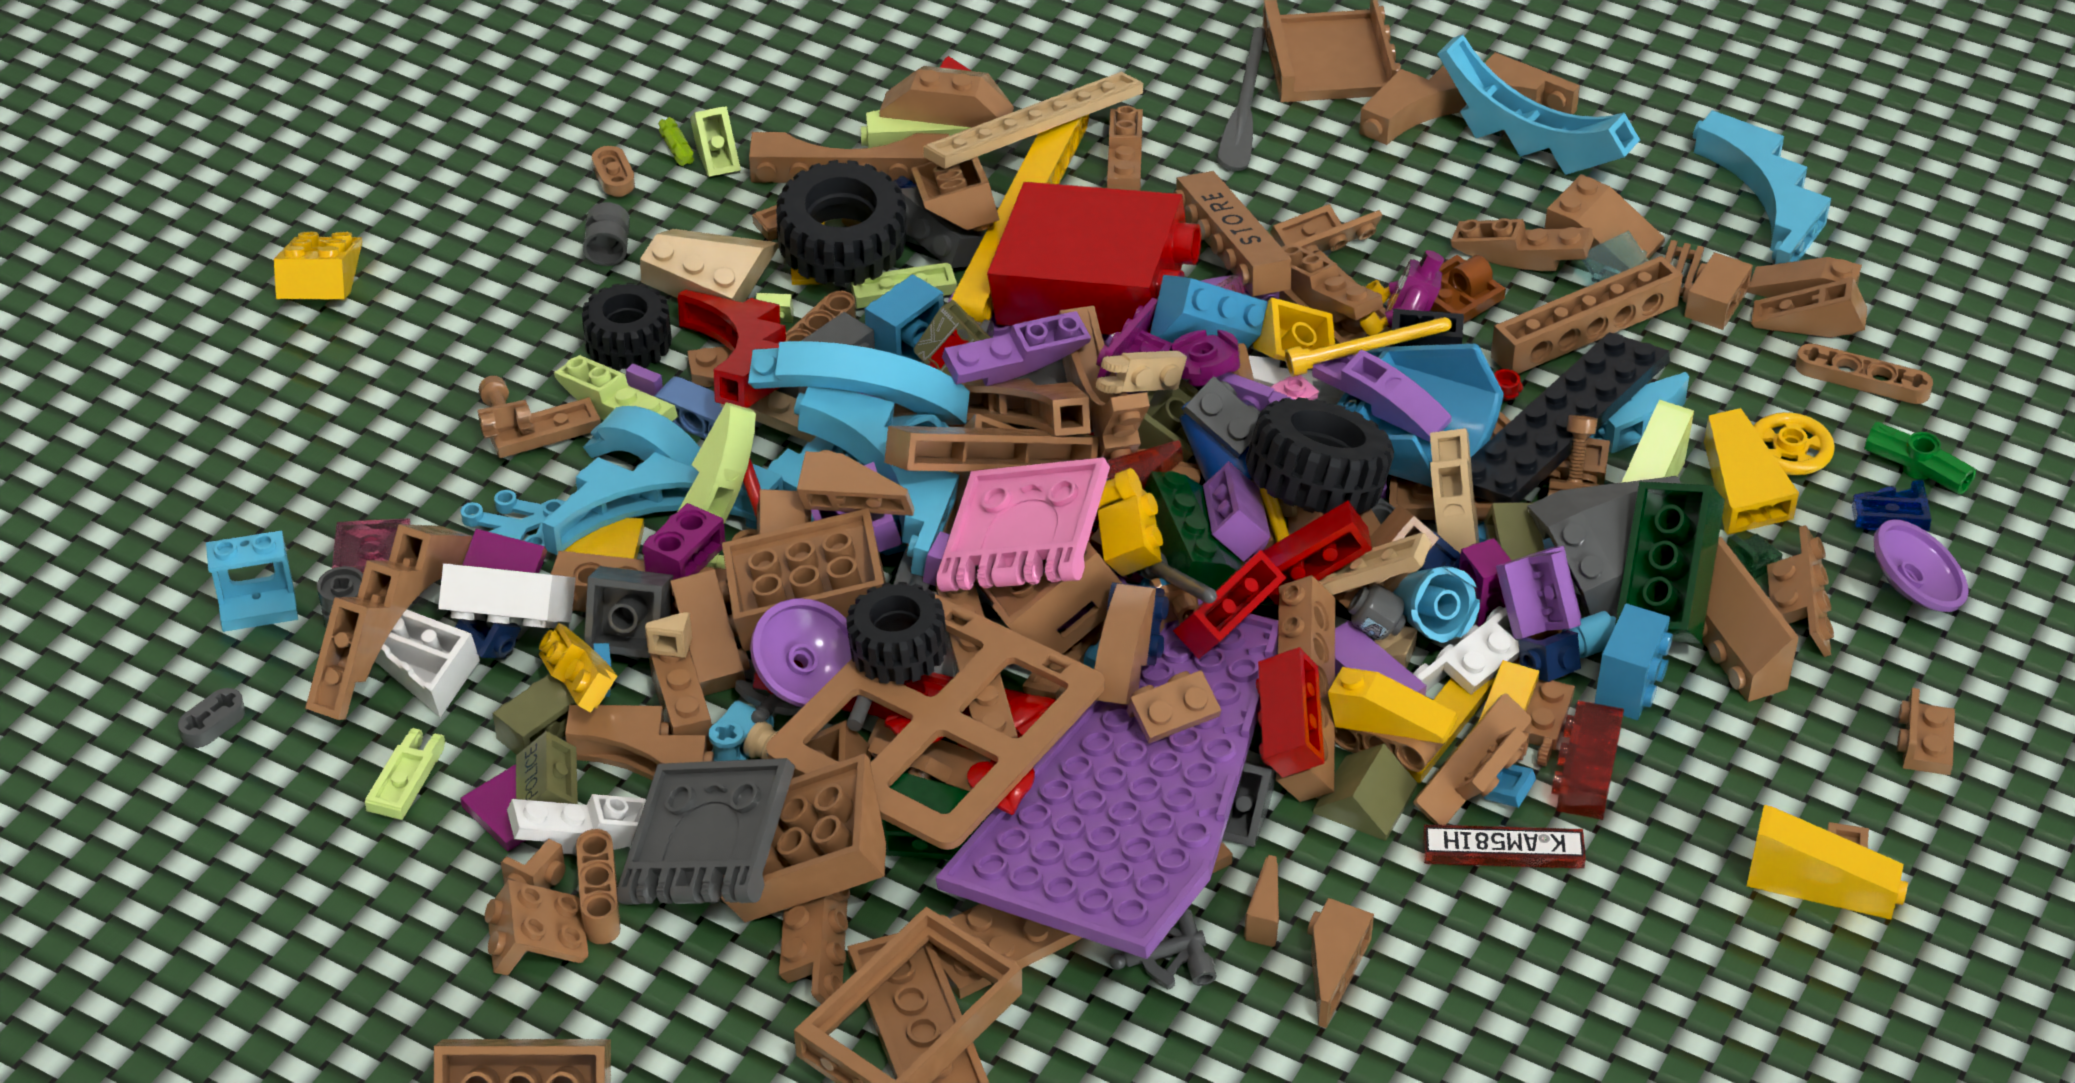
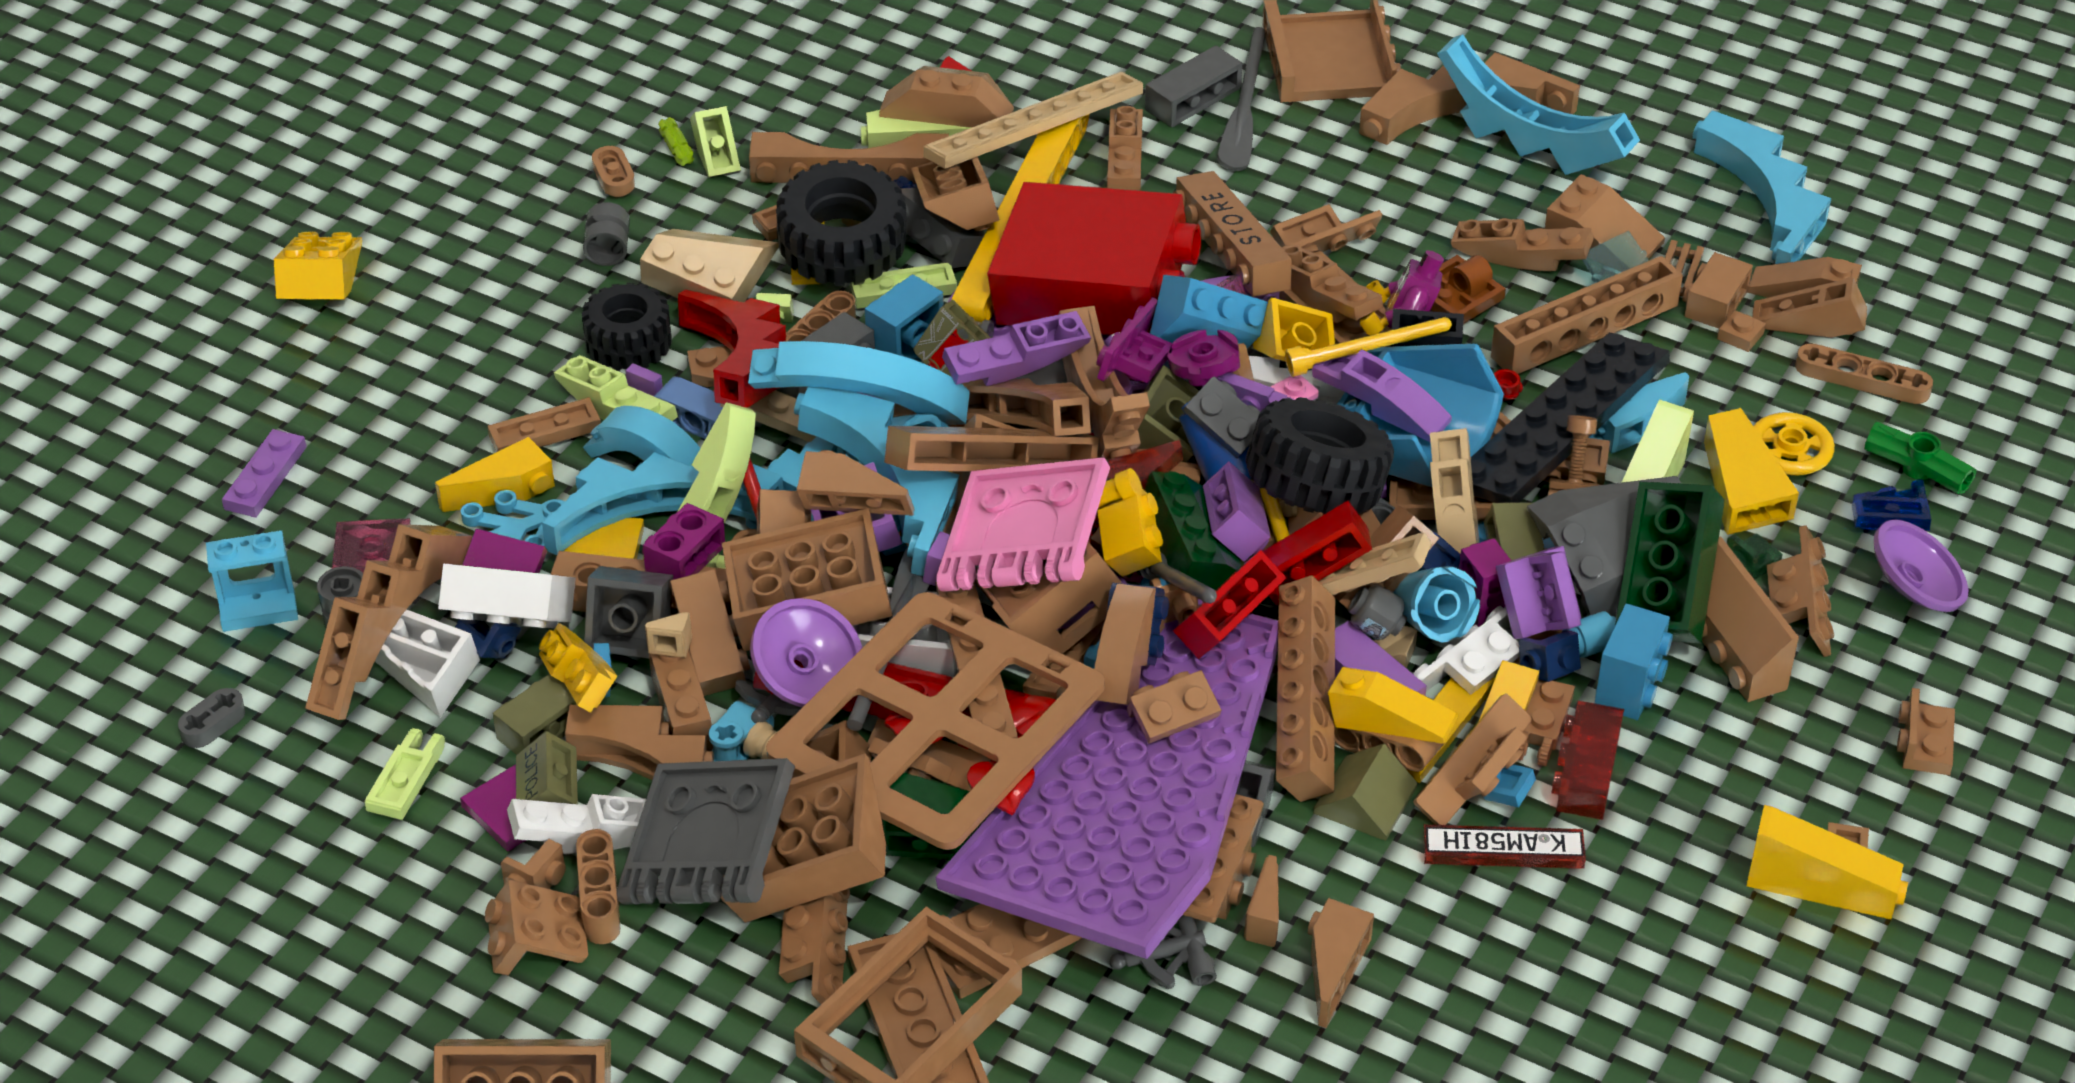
(264, 473): none -> medium lavender plate
(499, 414): medium nougat bar -> none
(515, 468): none -> yellow slope
(897, 632): black tyre -> none
(1142, 372): tan hinge -> none
(1193, 86): none -> dark grey brick
(1231, 865): none -> medium nougat bracket
(1290, 712): red brick -> none
(1741, 331): none -> medium nougat plate

